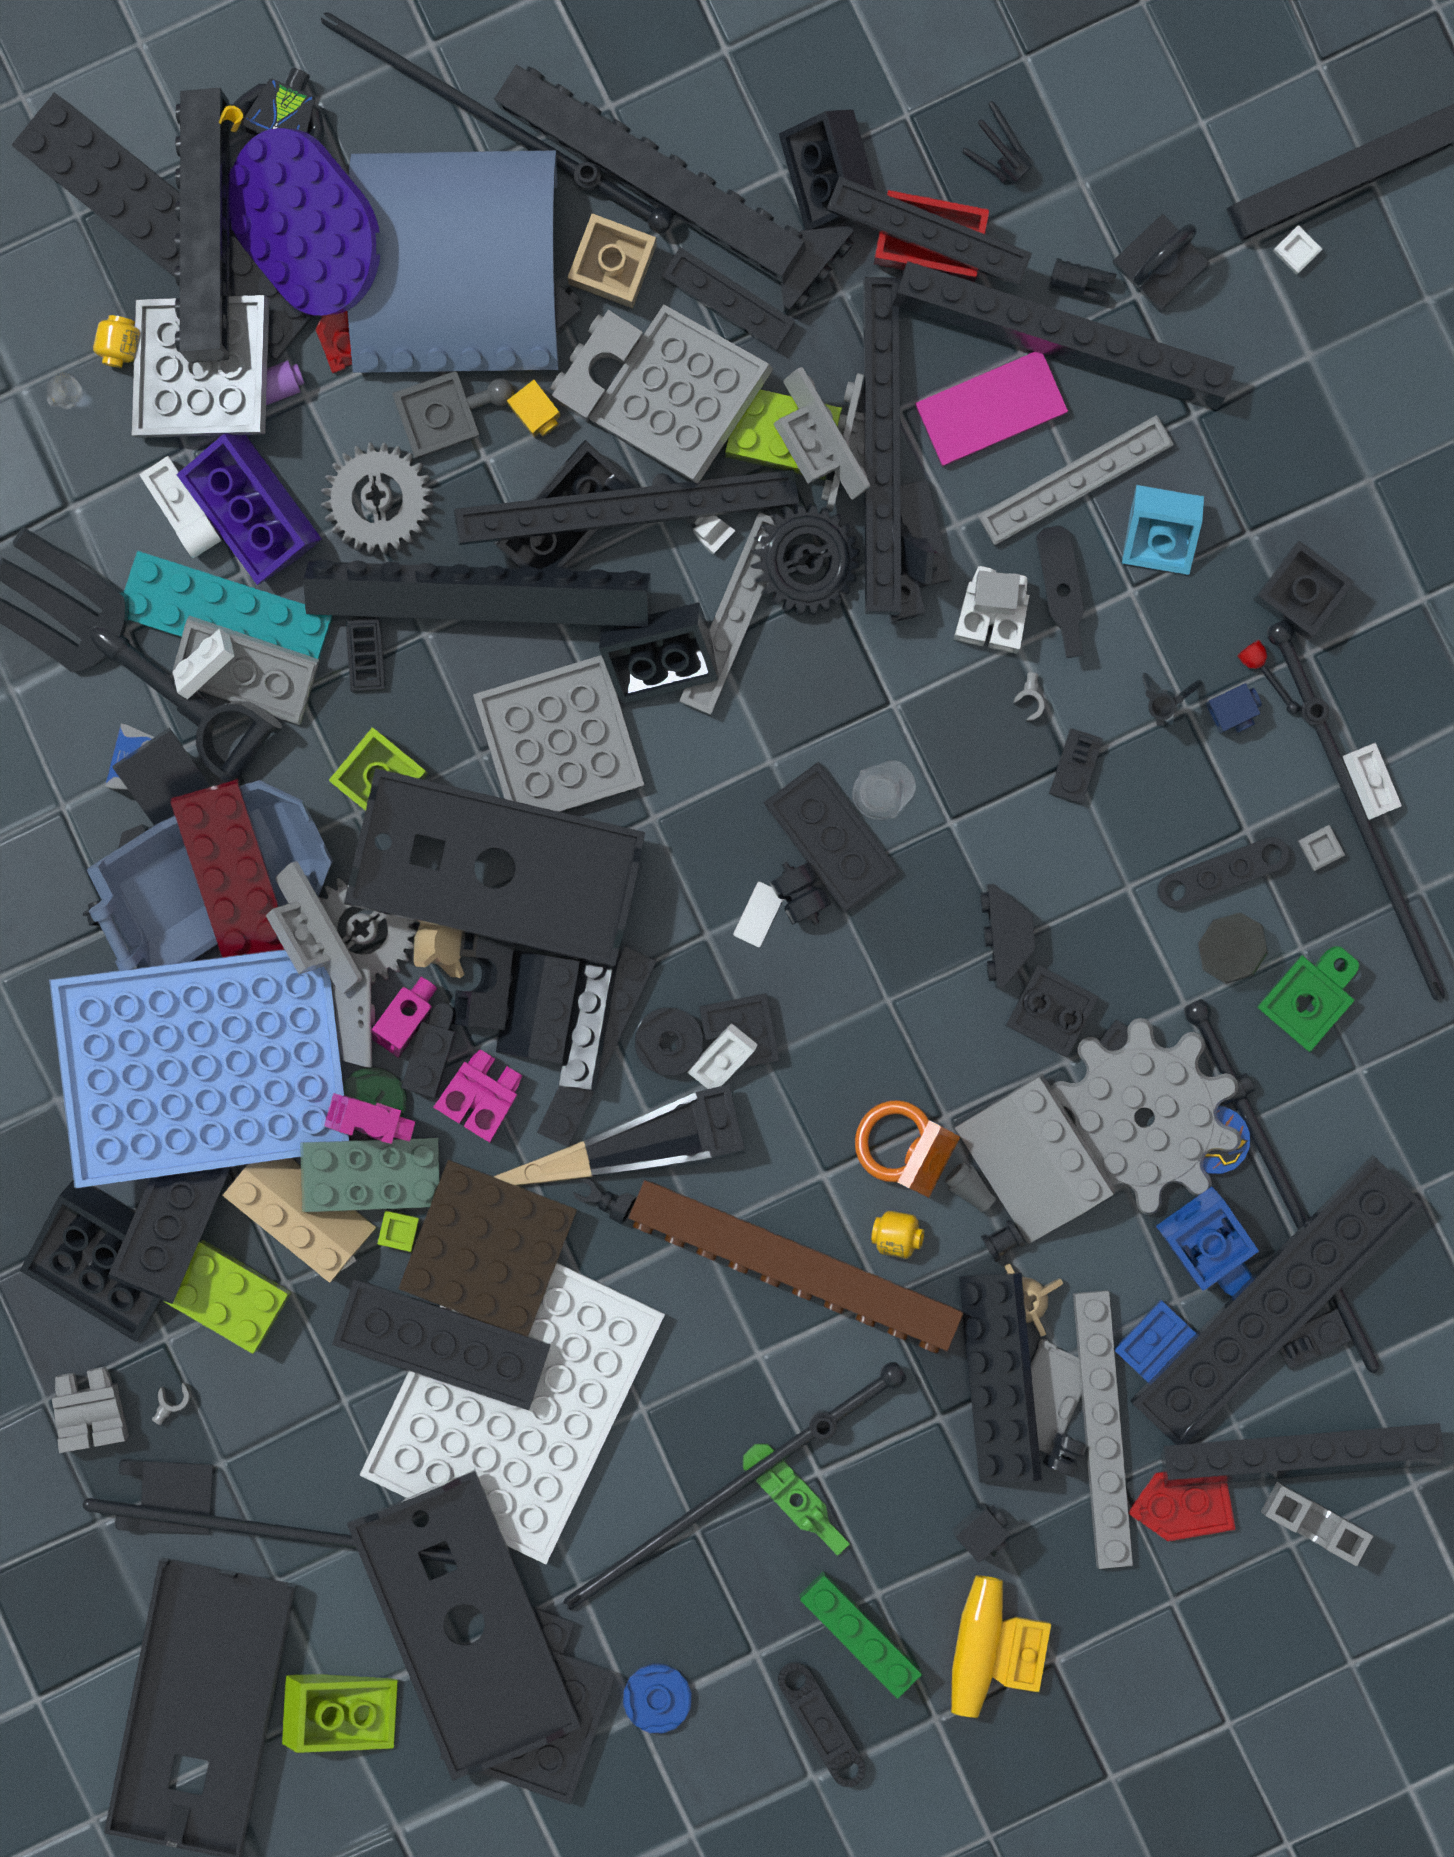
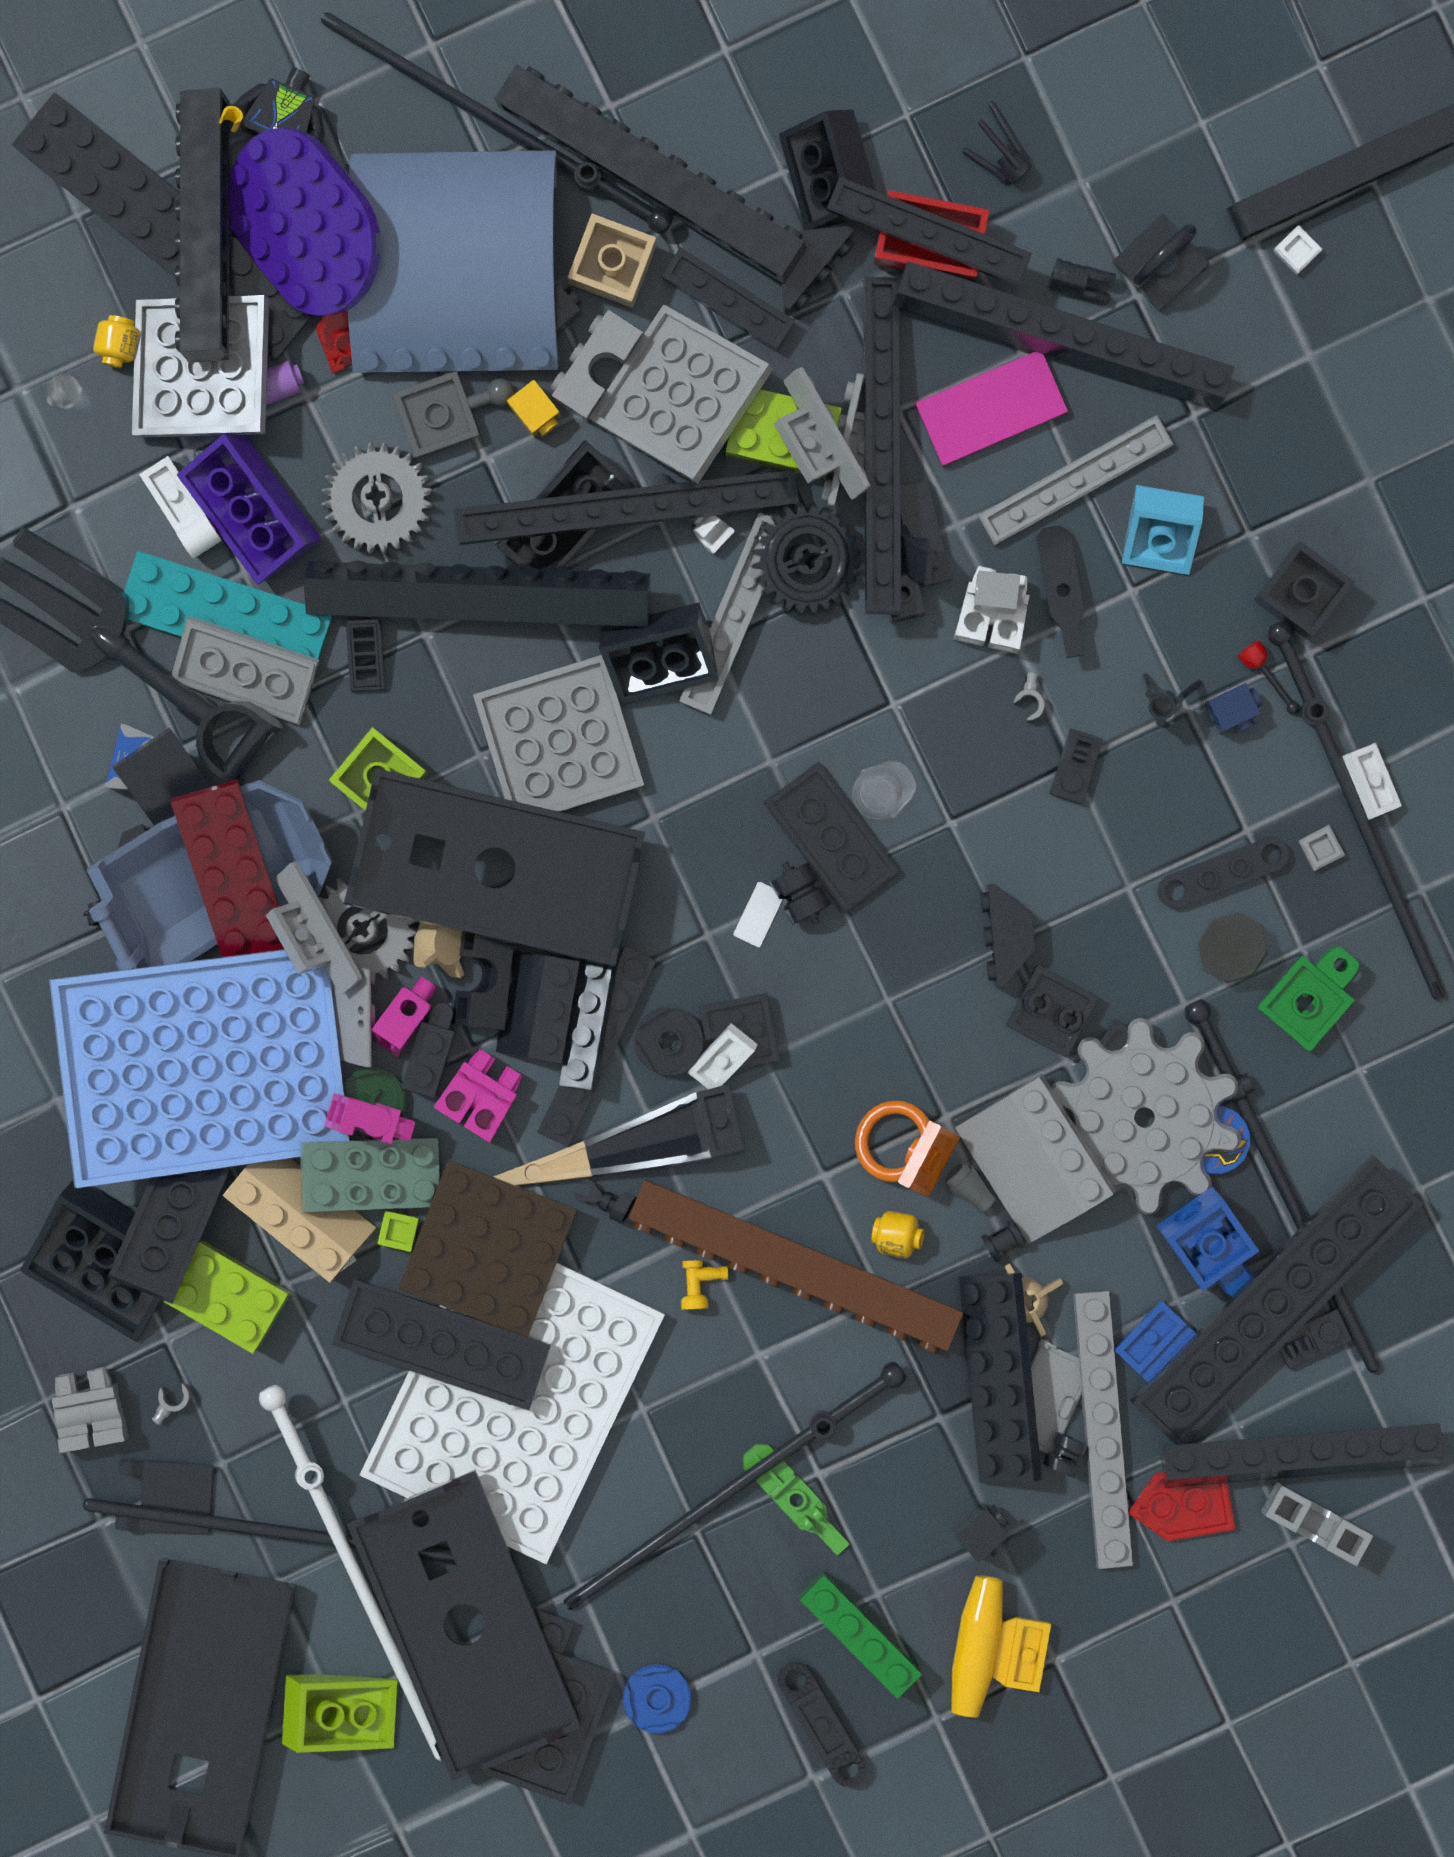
(203, 663): white plate -> none
(273, 1400): none -> white bar
(694, 1274): none -> yellow piece

